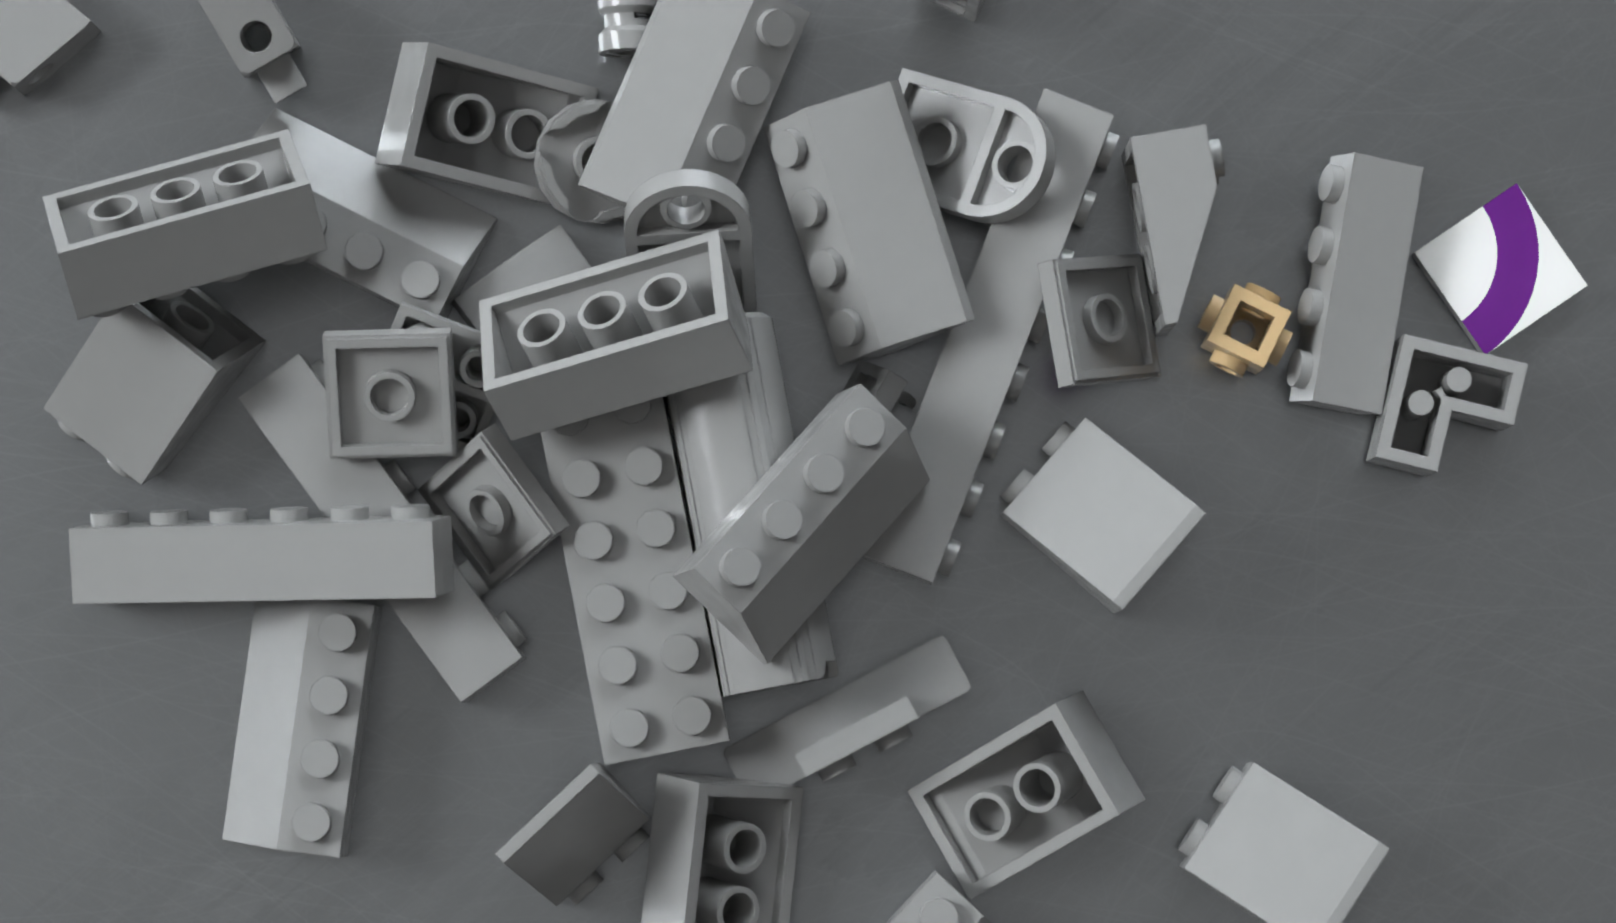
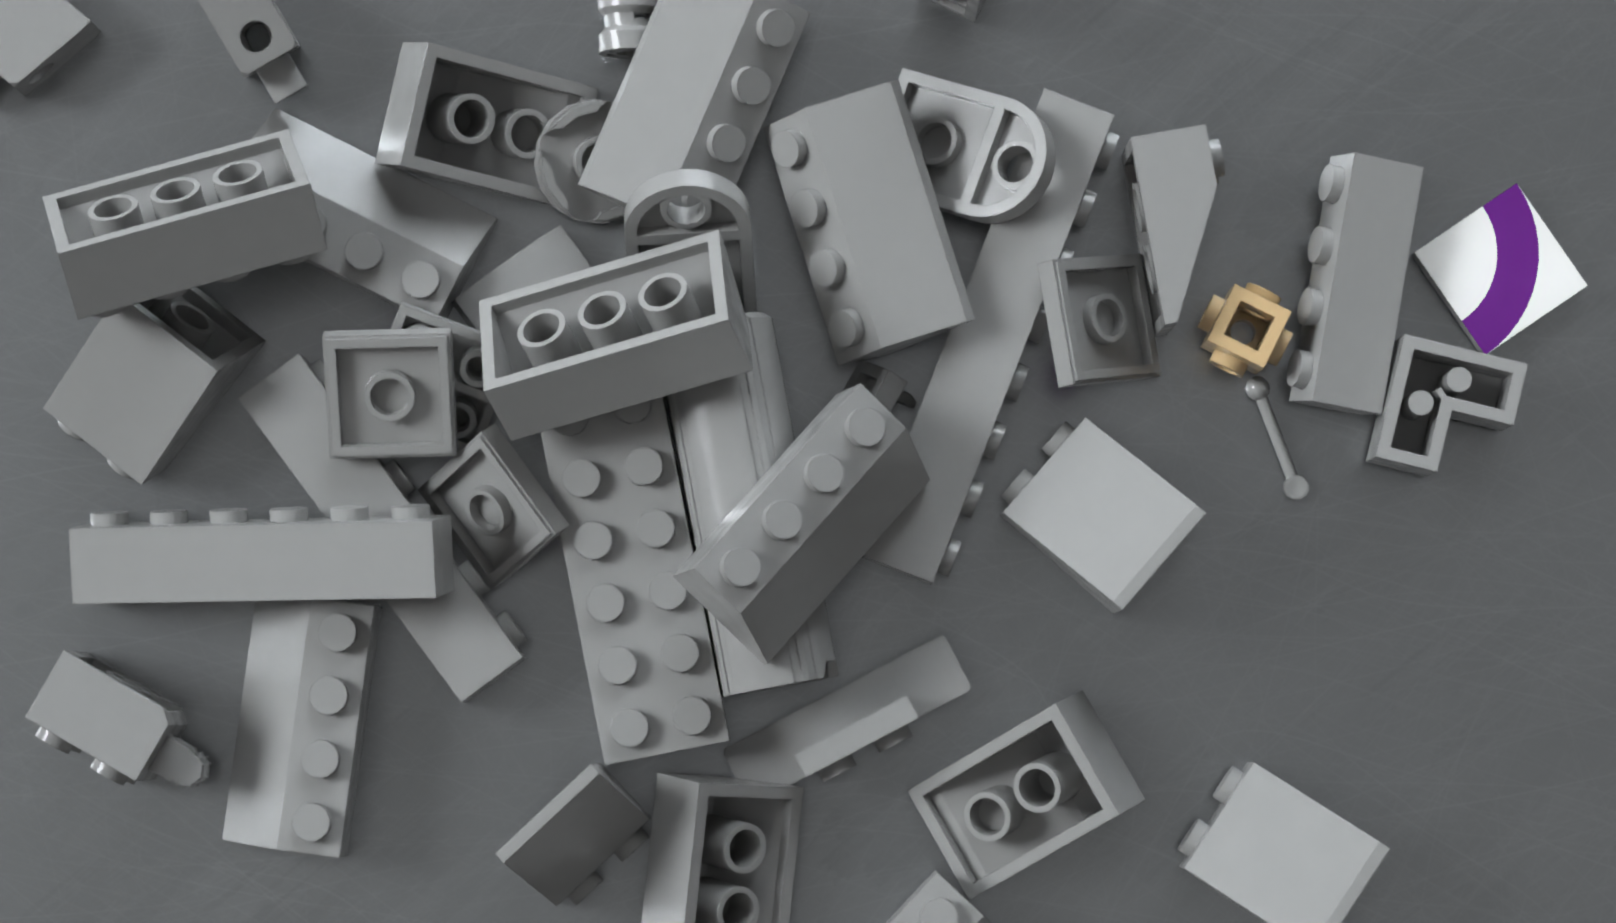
(115, 721): none -> light grey hinge
(1294, 486): none -> light grey hinge

